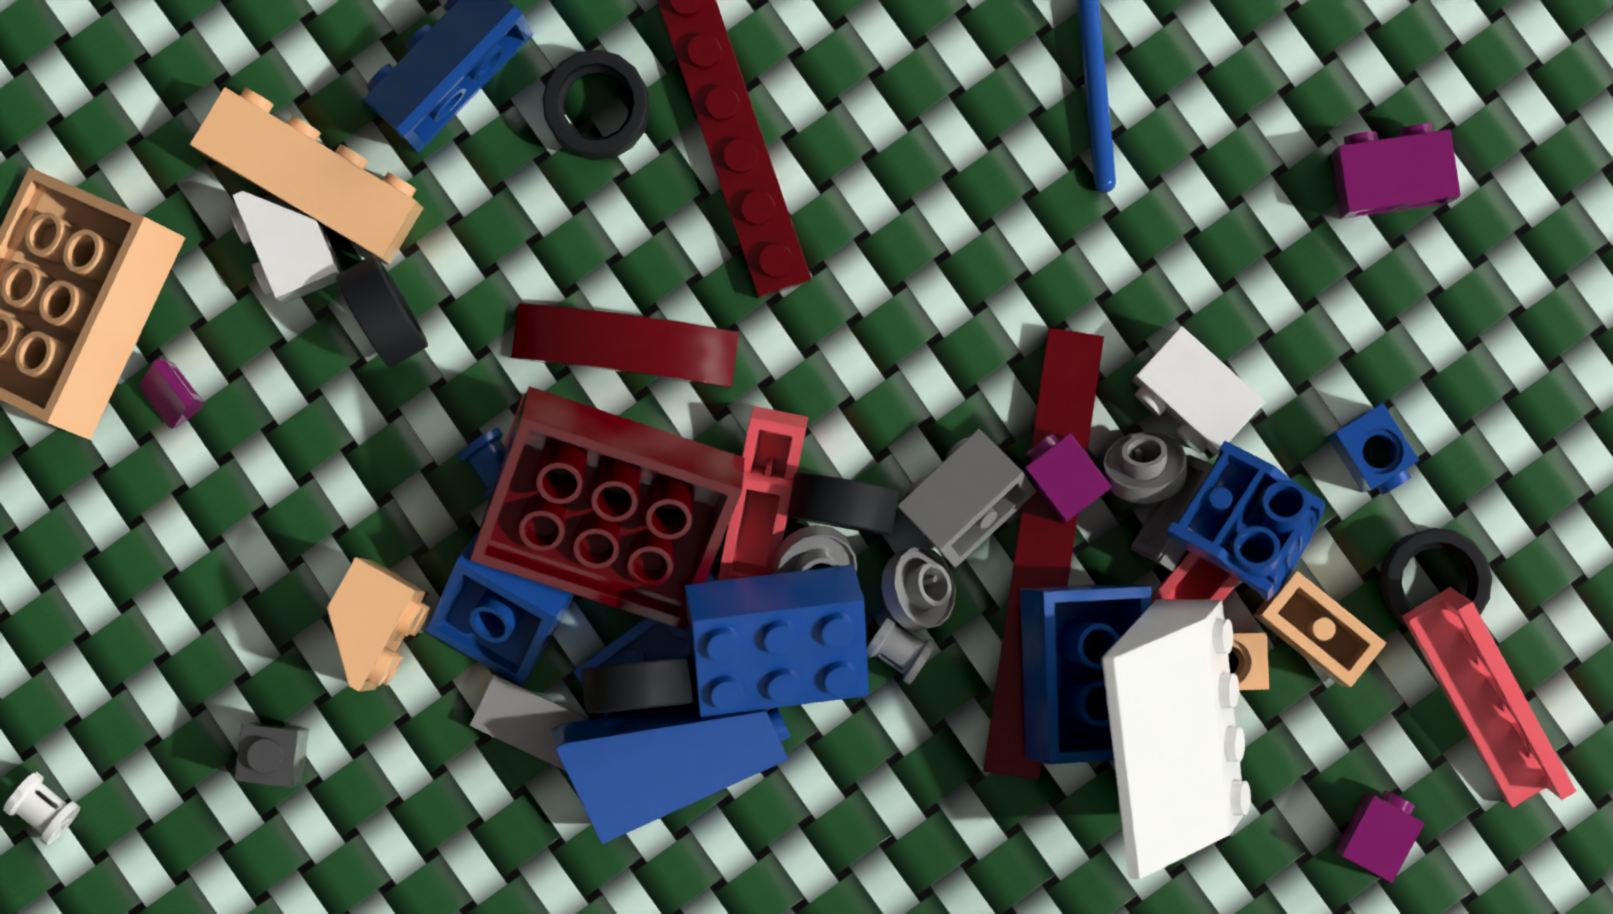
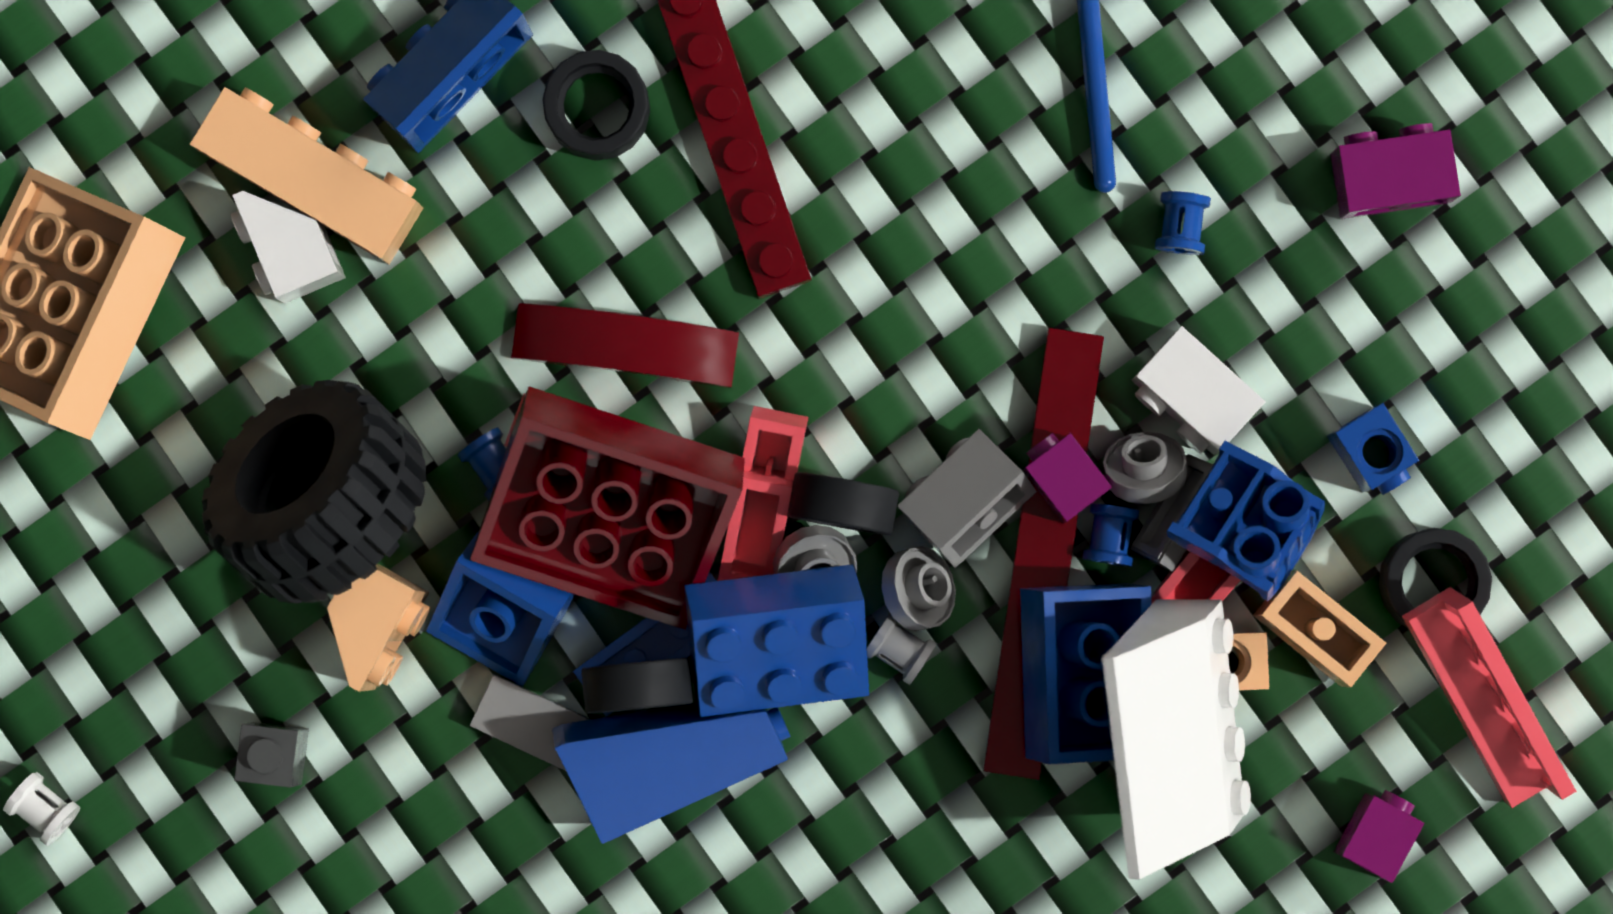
(170, 393): magenta slope -> none
(314, 492): none -> black tyre
(381, 311): black tyre -> none
(1111, 534): none -> blue bush
(1175, 206): none -> blue bush

